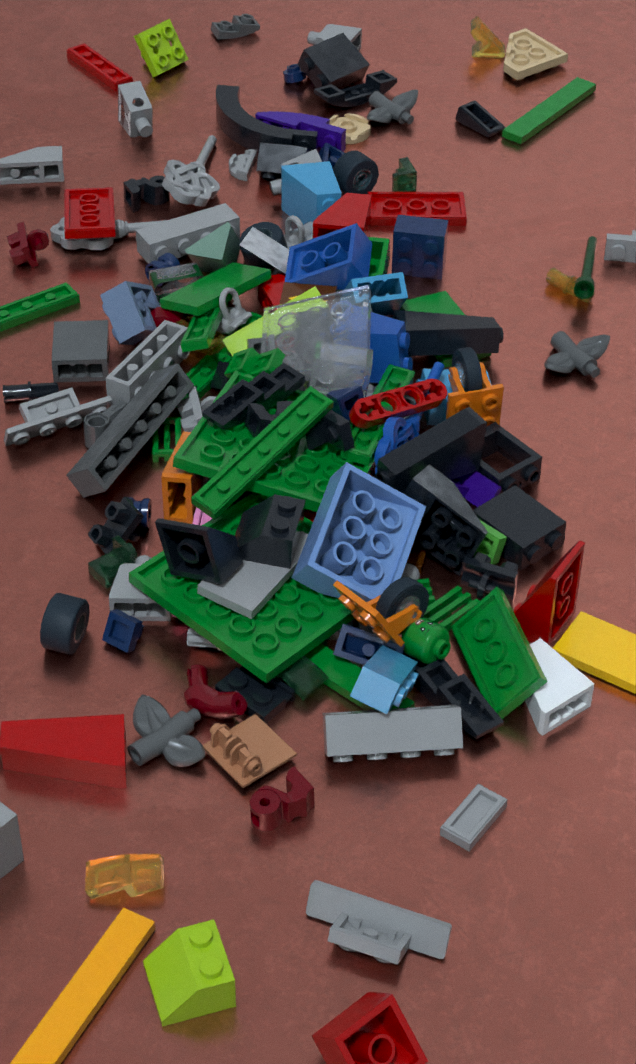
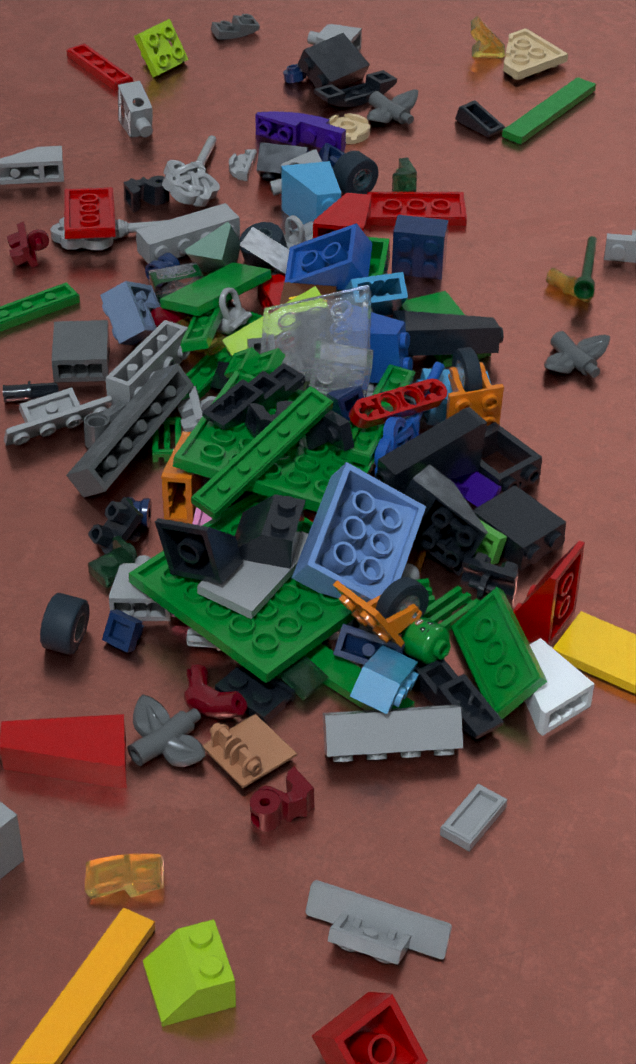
(250, 131): black arch -> none

